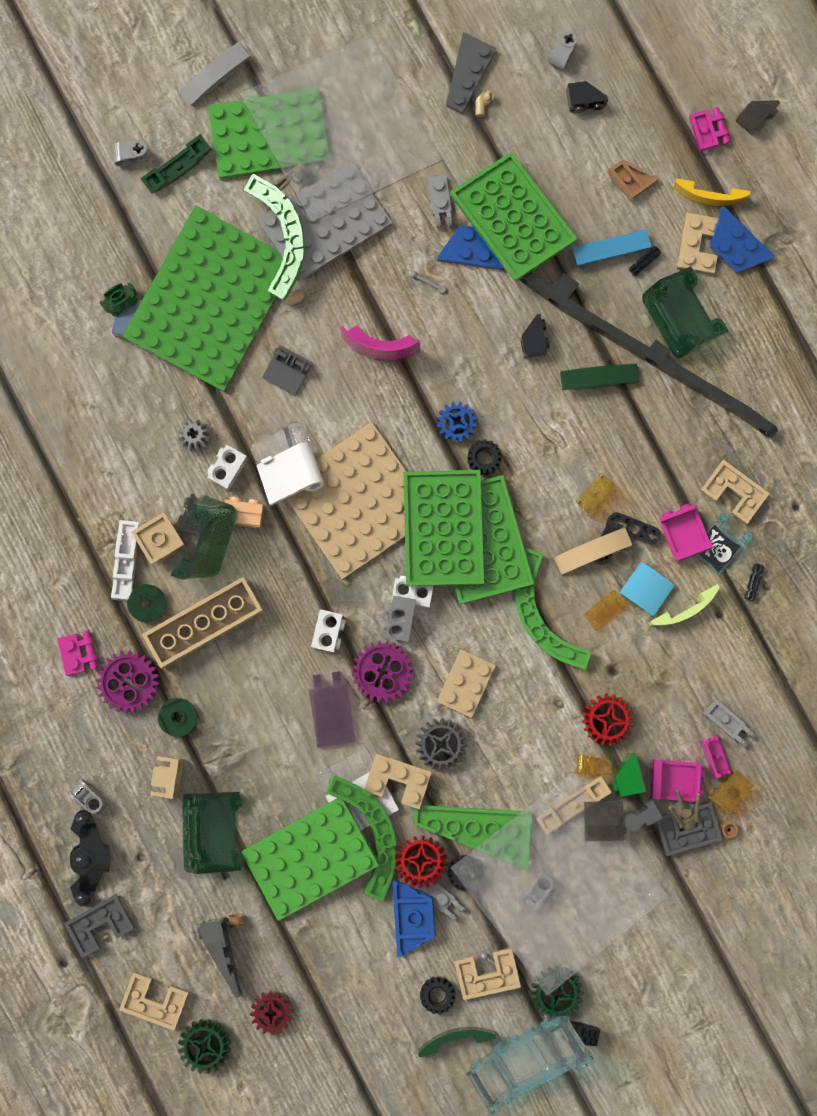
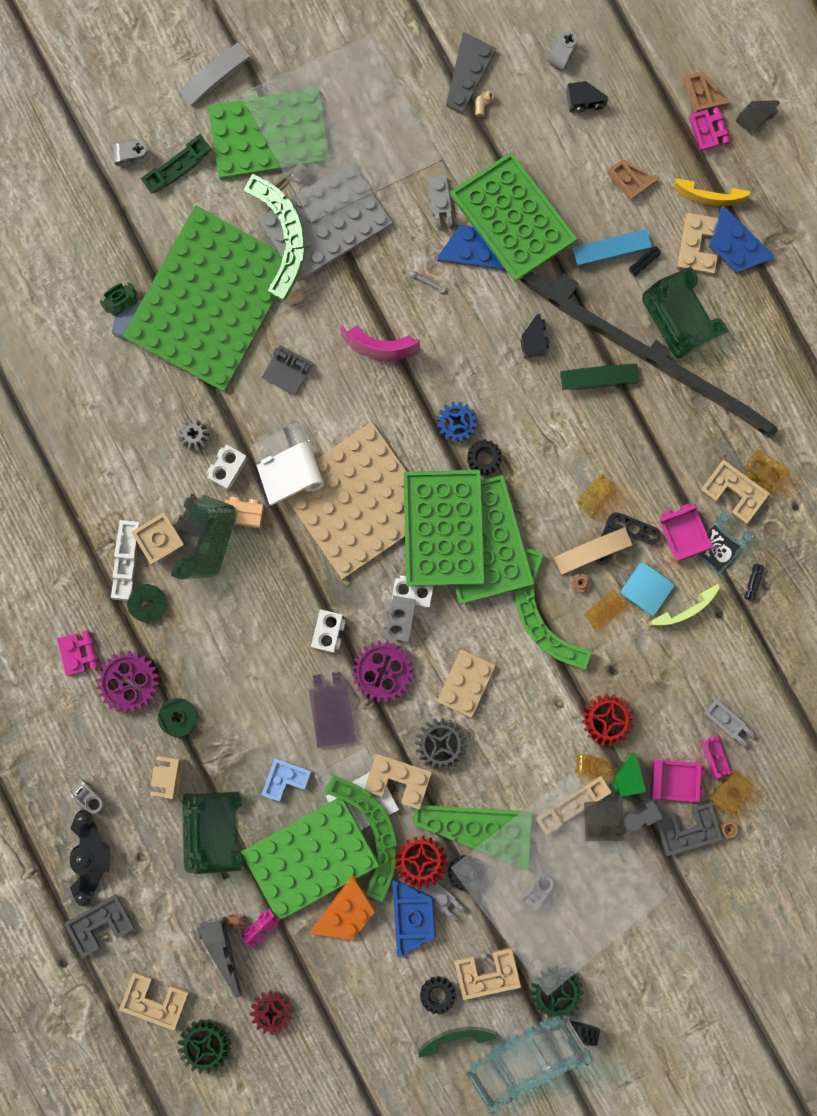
(202, 623): tan brick -> none
(253, 934): none -> dark pink hinge
(282, 774): none -> light blue plate
(346, 913): none -> orange wing
(575, 583): none -> medium nougat plate
(686, 819): dark tan plant -> none
(703, 93): none -> medium nougat wing
(768, 465): none -> clear yellow brick

